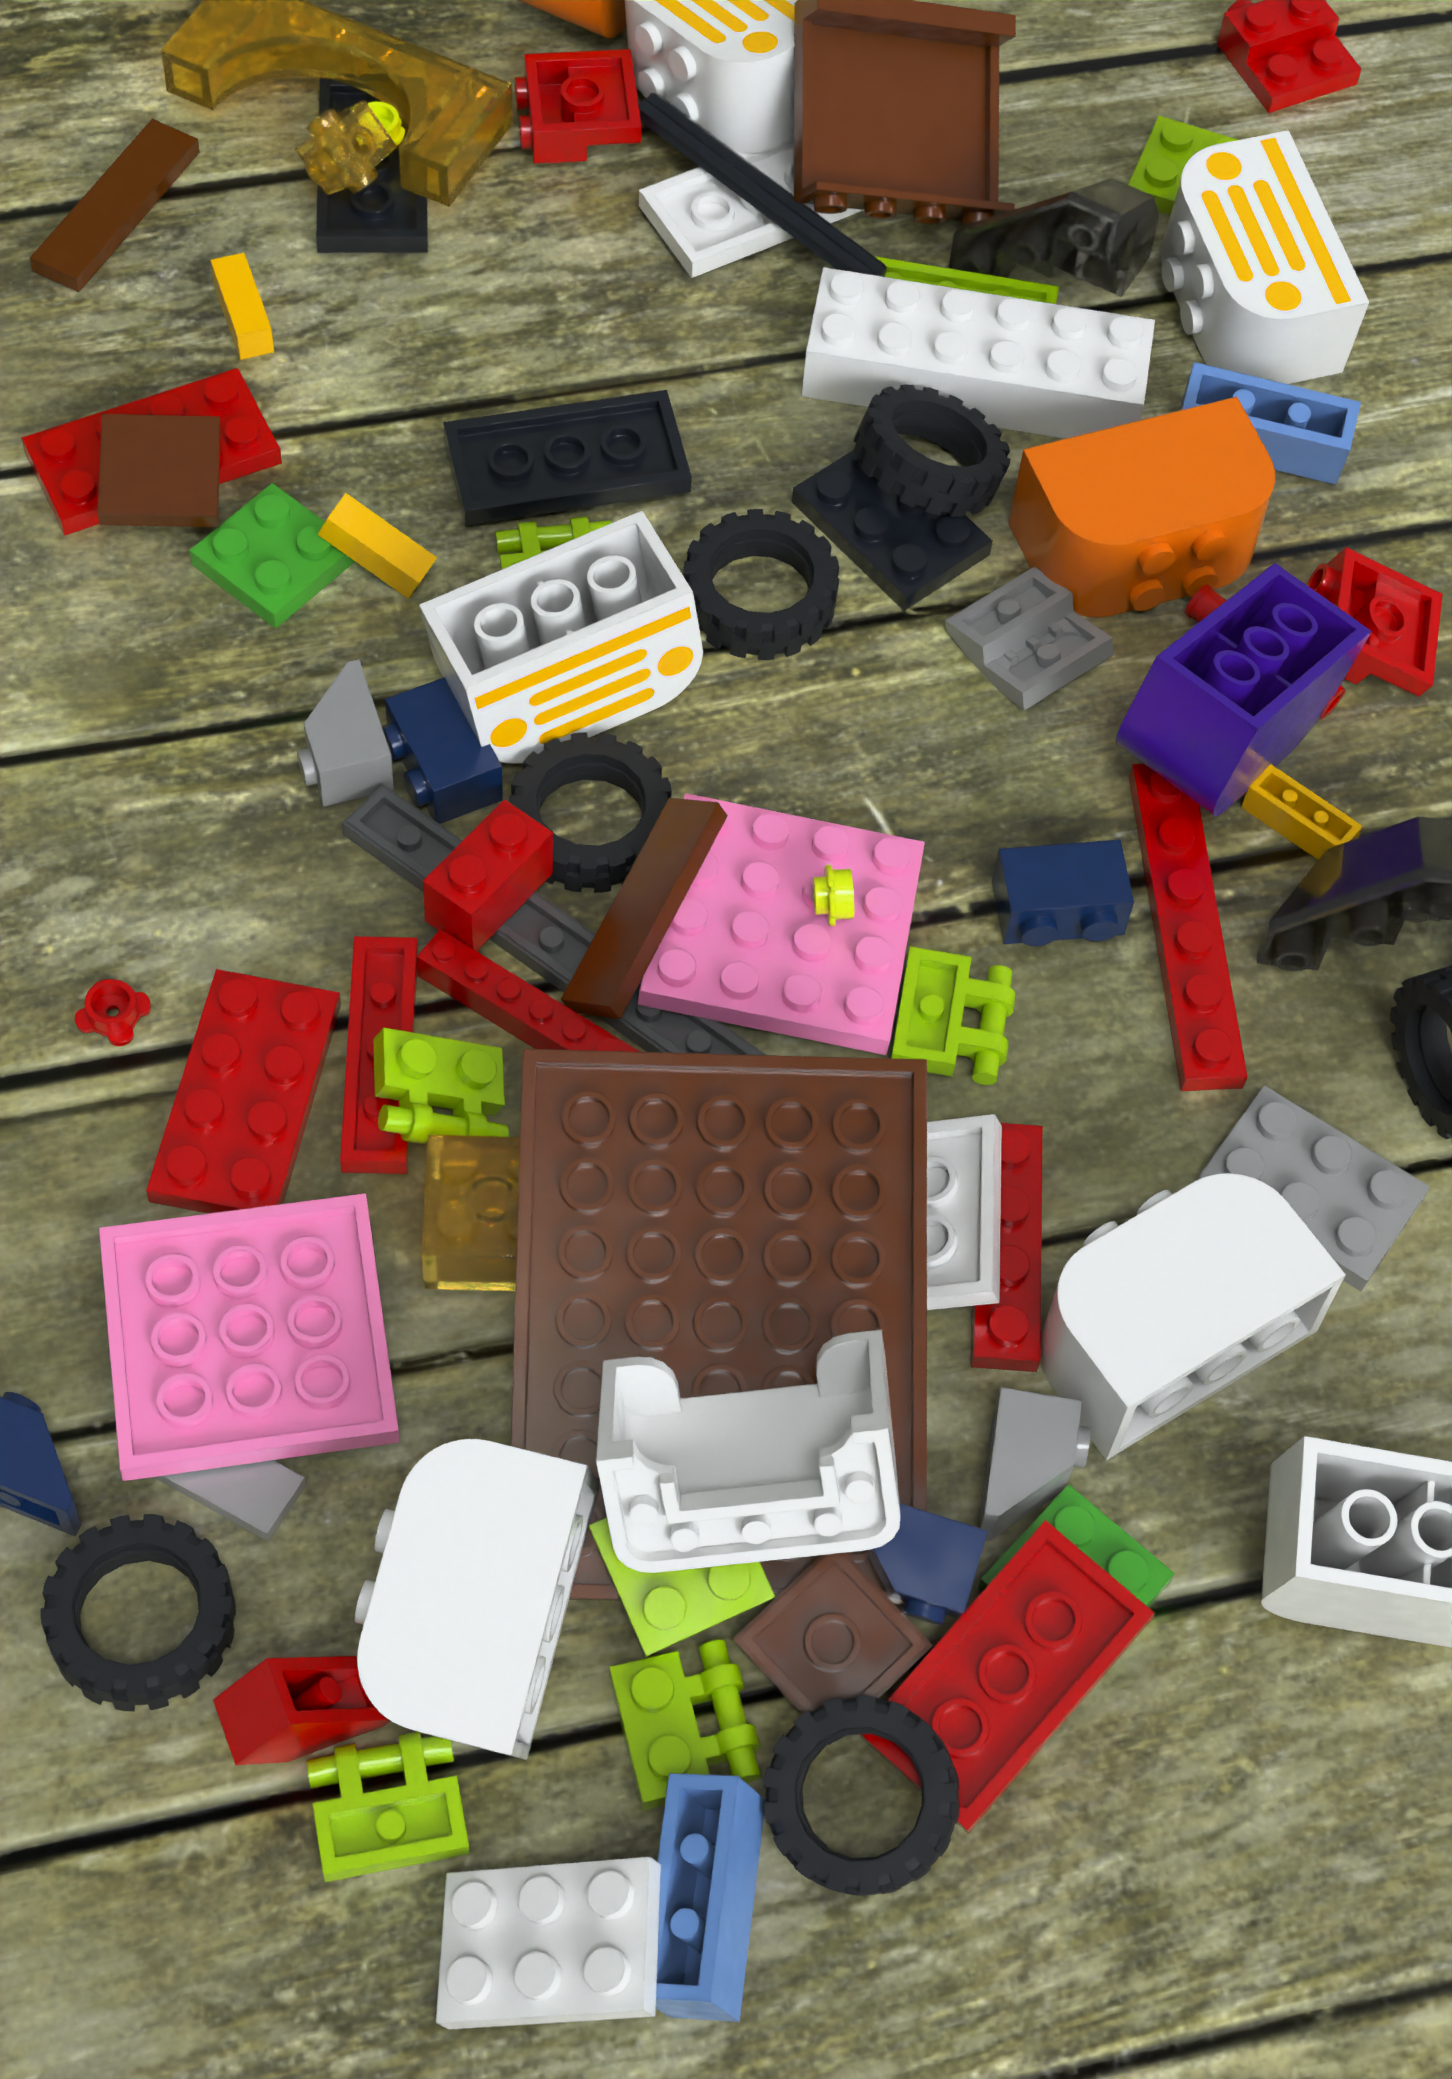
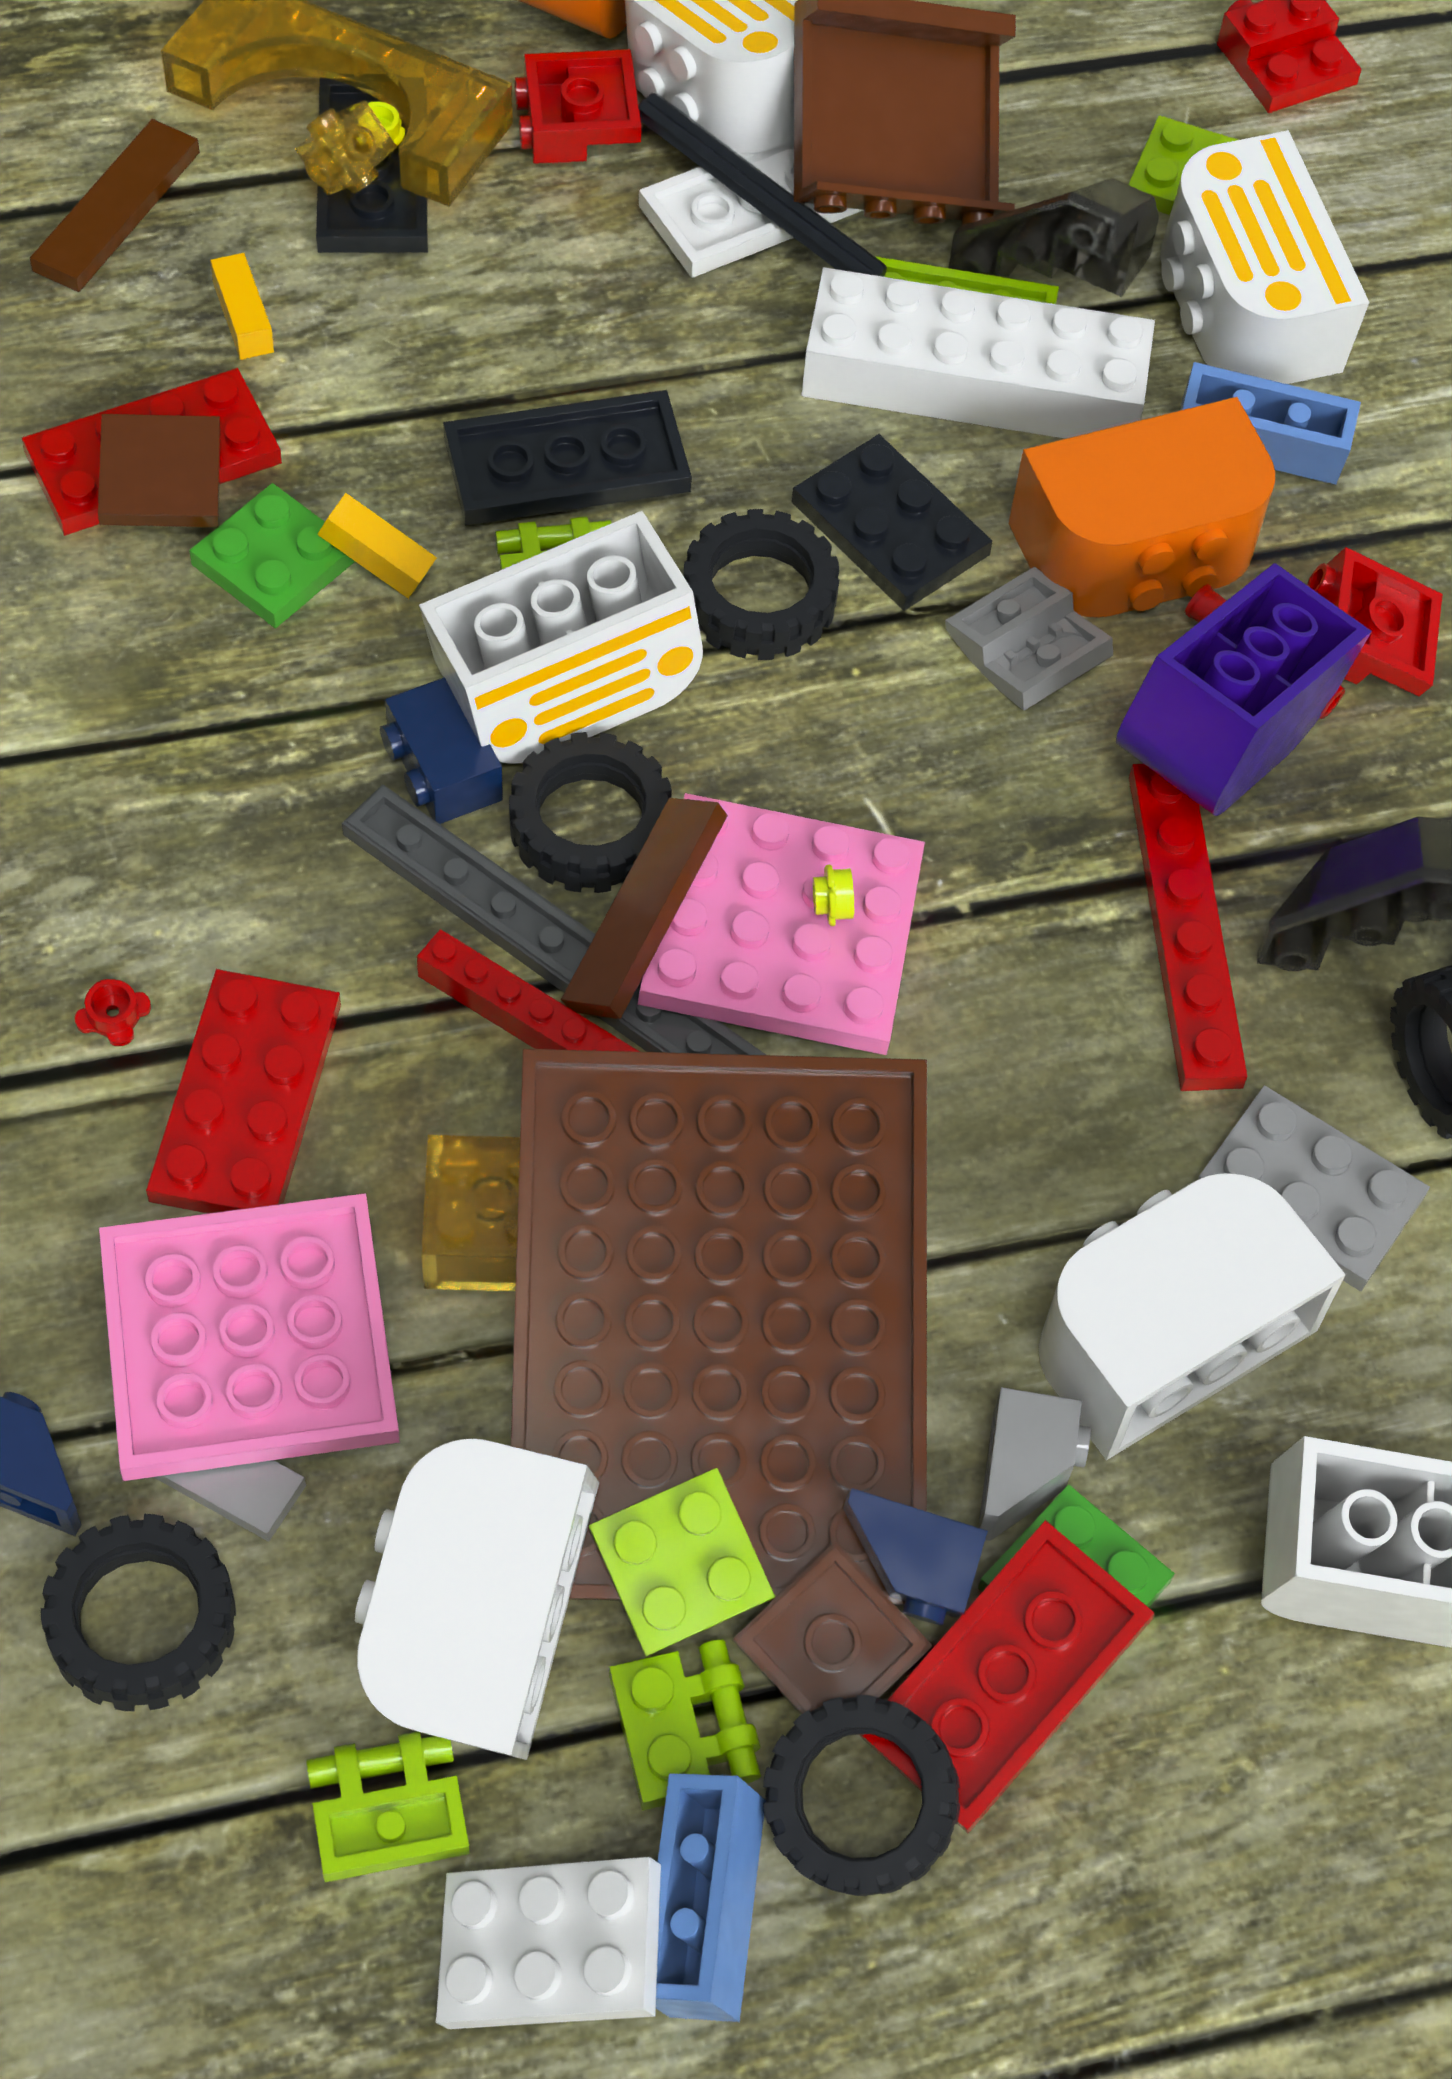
(295, 1709): red slope -> none
(345, 742): light grey slope -> none
(379, 998): red plate -> none
(437, 1073): lime plate -> none
(488, 876): red brick -> none
(748, 1468): white windscreen -> none
(914, 475): black tyre -> none
(933, 1008): lime plate -> none
(963, 1211): white plate -> none
(1010, 1331): red plate -> none
(1062, 892): dark blue brick -> none
(1298, 813): yellow piece -> none

